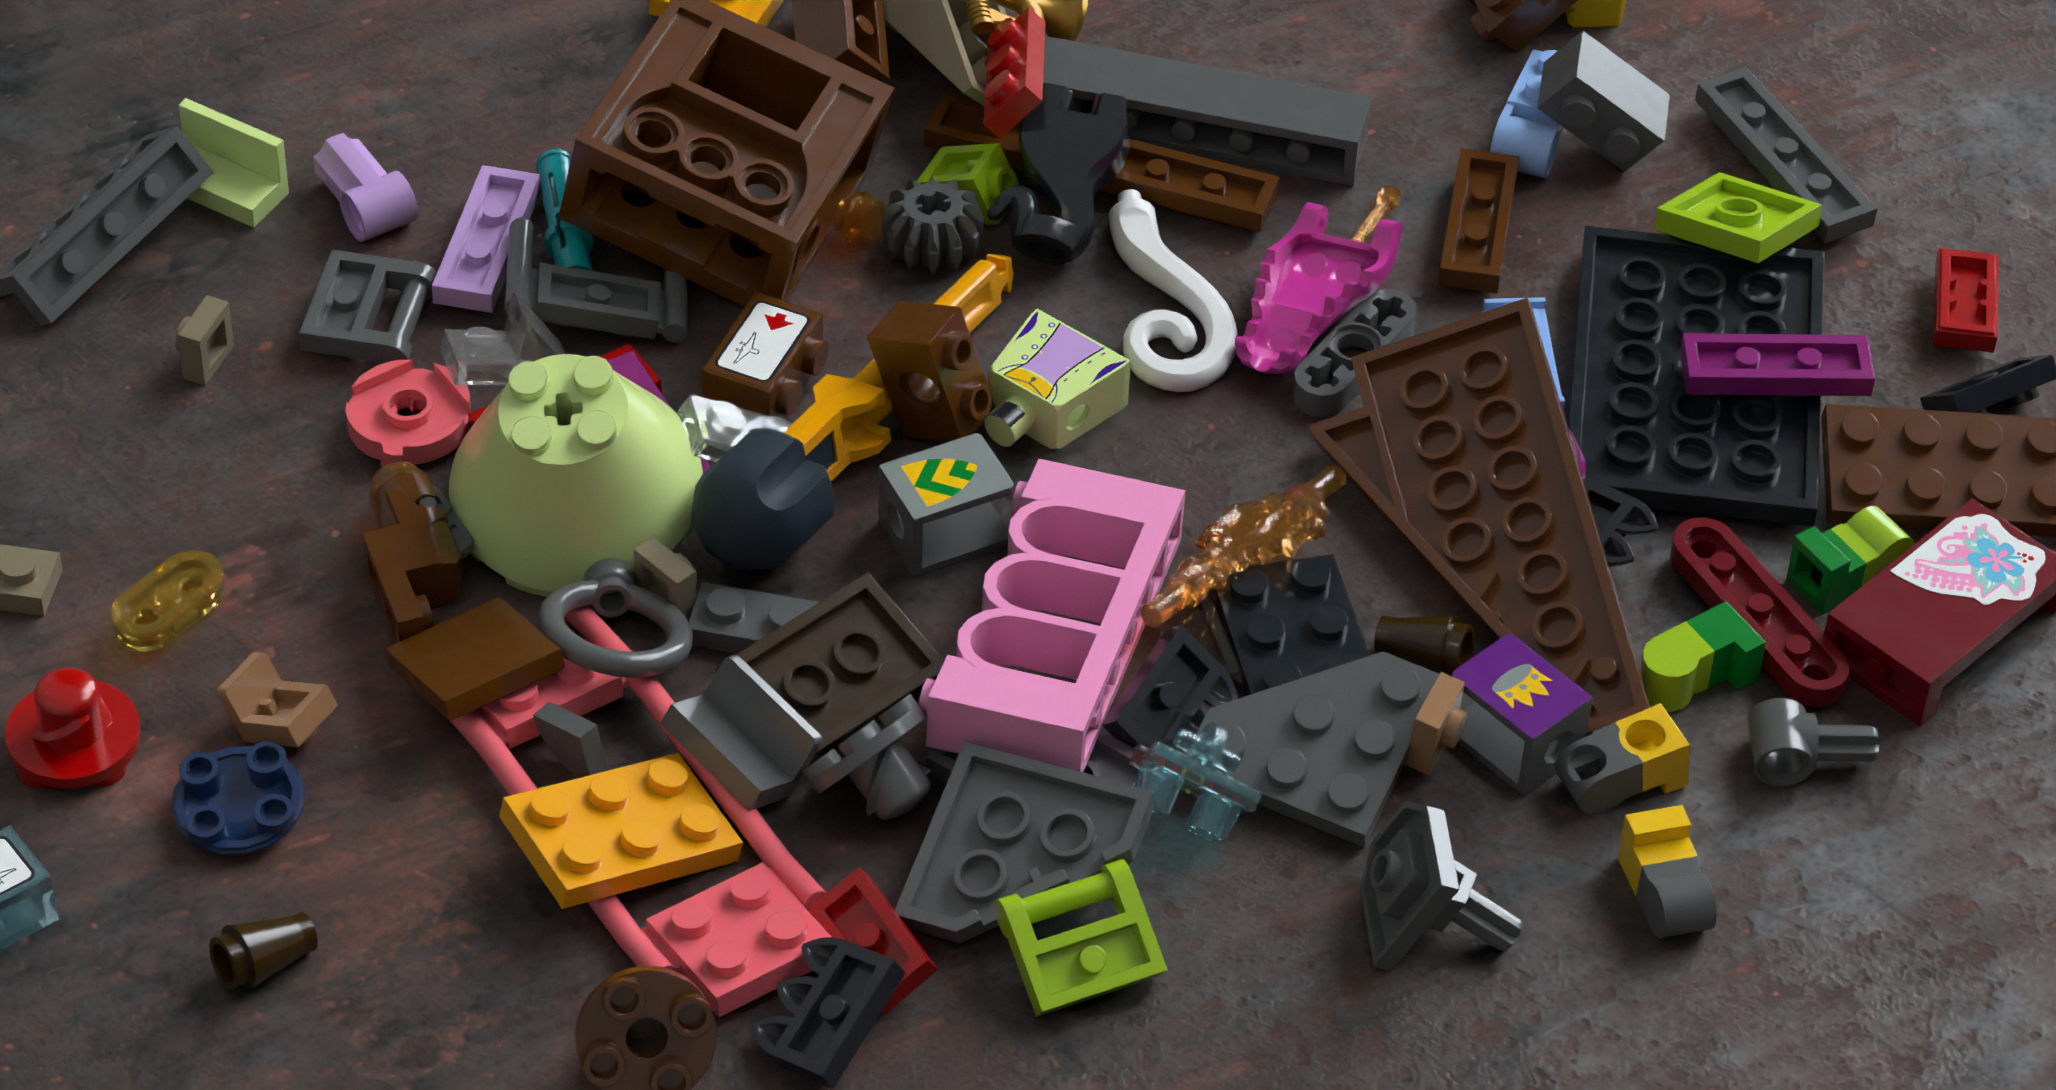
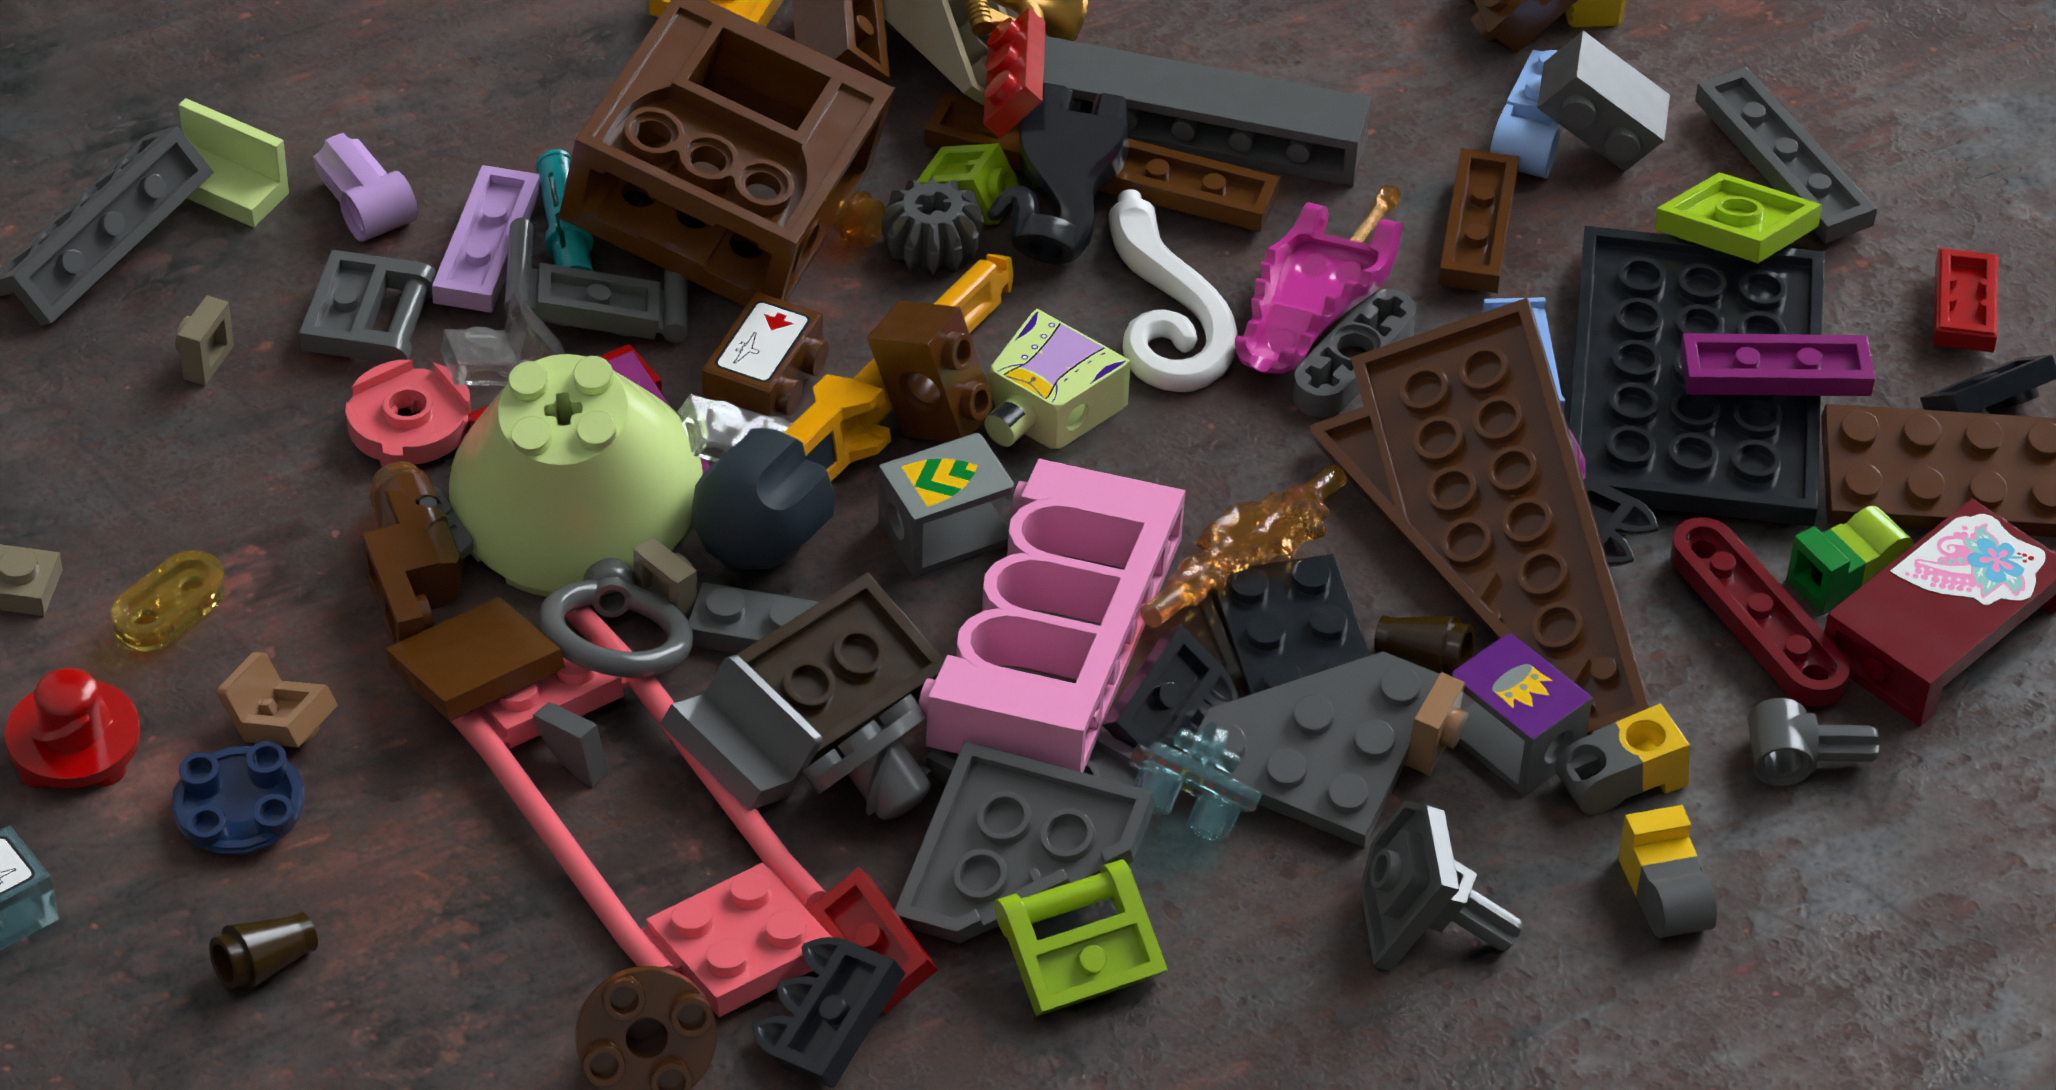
(620, 830): light orange plate -> none
(1701, 655): leg -> none

